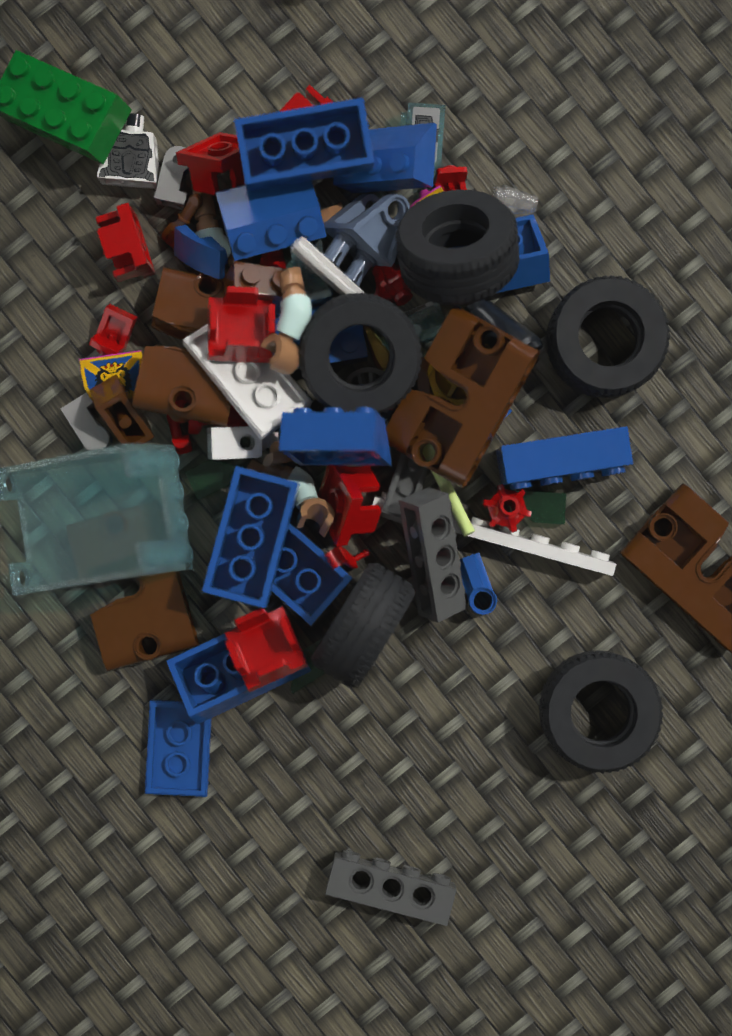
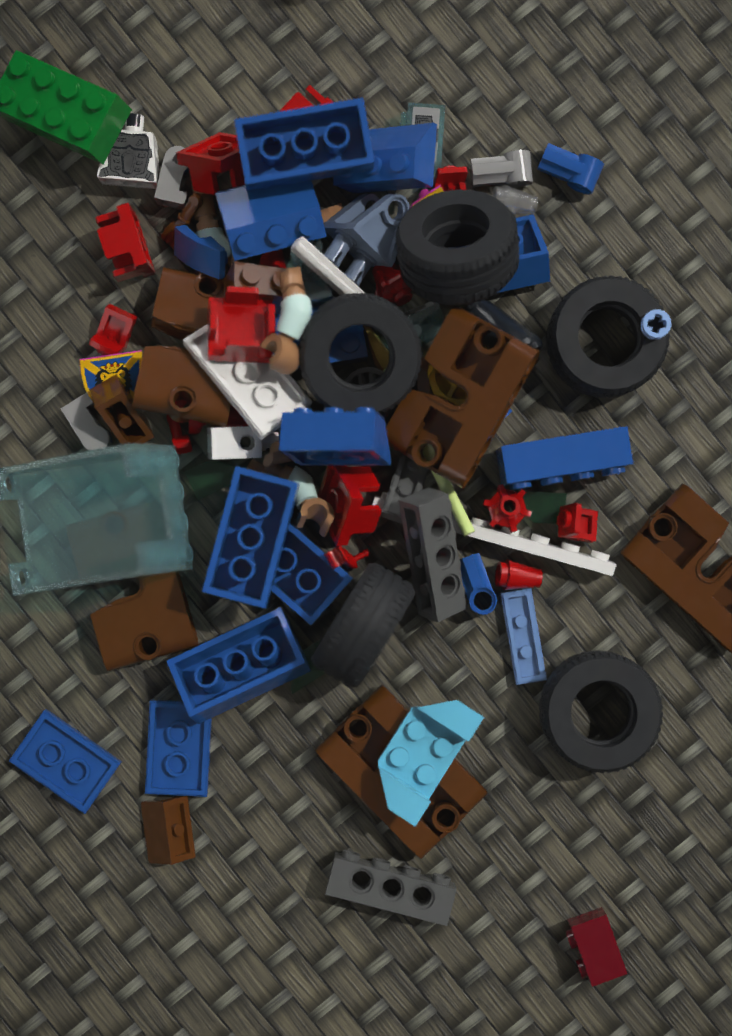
(65, 761): none -> blue tile
(168, 830): none -> reddish brown panel
(264, 647): red panel -> none
(356, 763): none -> reddish brown connector
(422, 754): none -> medium azure piece
(510, 169): none -> light grey piece
(514, 575): none -> red cone
(523, 636): none -> medium blue tile
(577, 523): none -> red bracket
(578, 171): none -> blue piece
(596, 947): none -> dark red brick
(647, 331): none -> light blue bush

